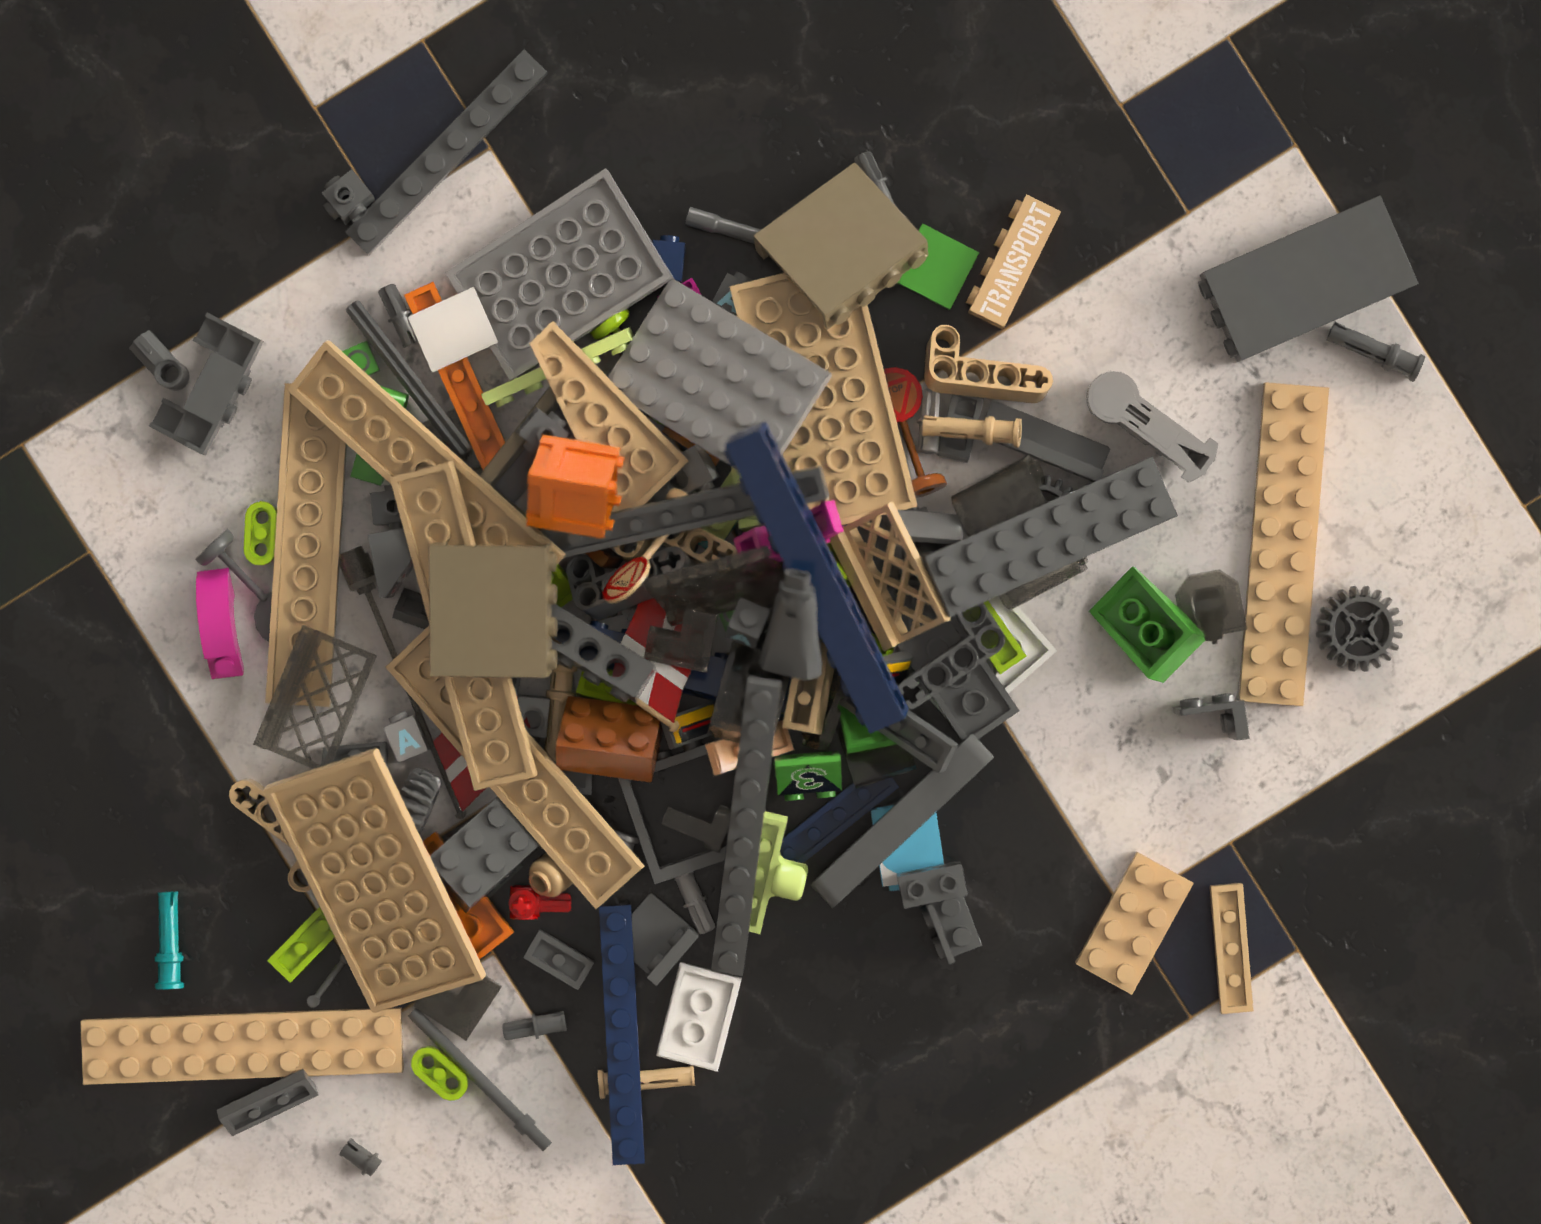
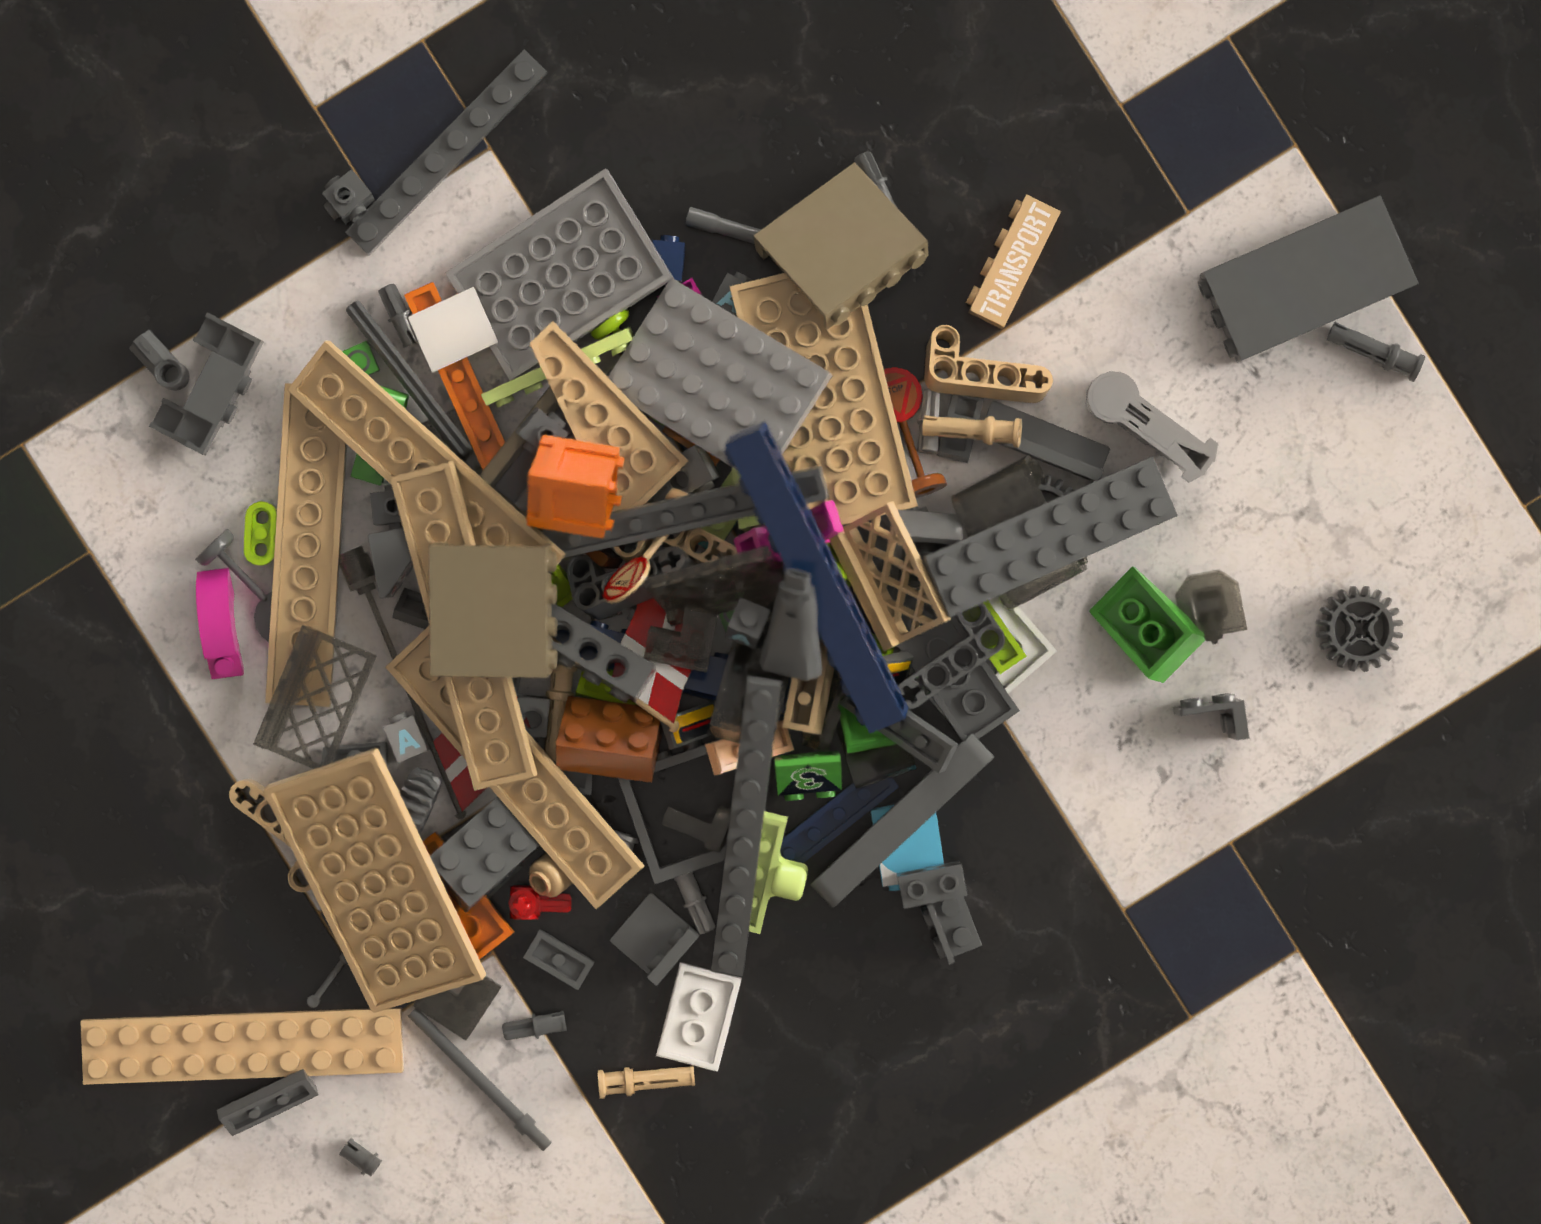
(169, 956): teal pin -> none
(302, 946): lime plate -> none
(437, 1075): lime plate -> none
(621, 1035): dark blue plate -> none
(943, 270): bright green tile -> none
(1134, 923): tan plate -> none
(1231, 948): tan plate -> none
(1283, 544): tan plate -> none

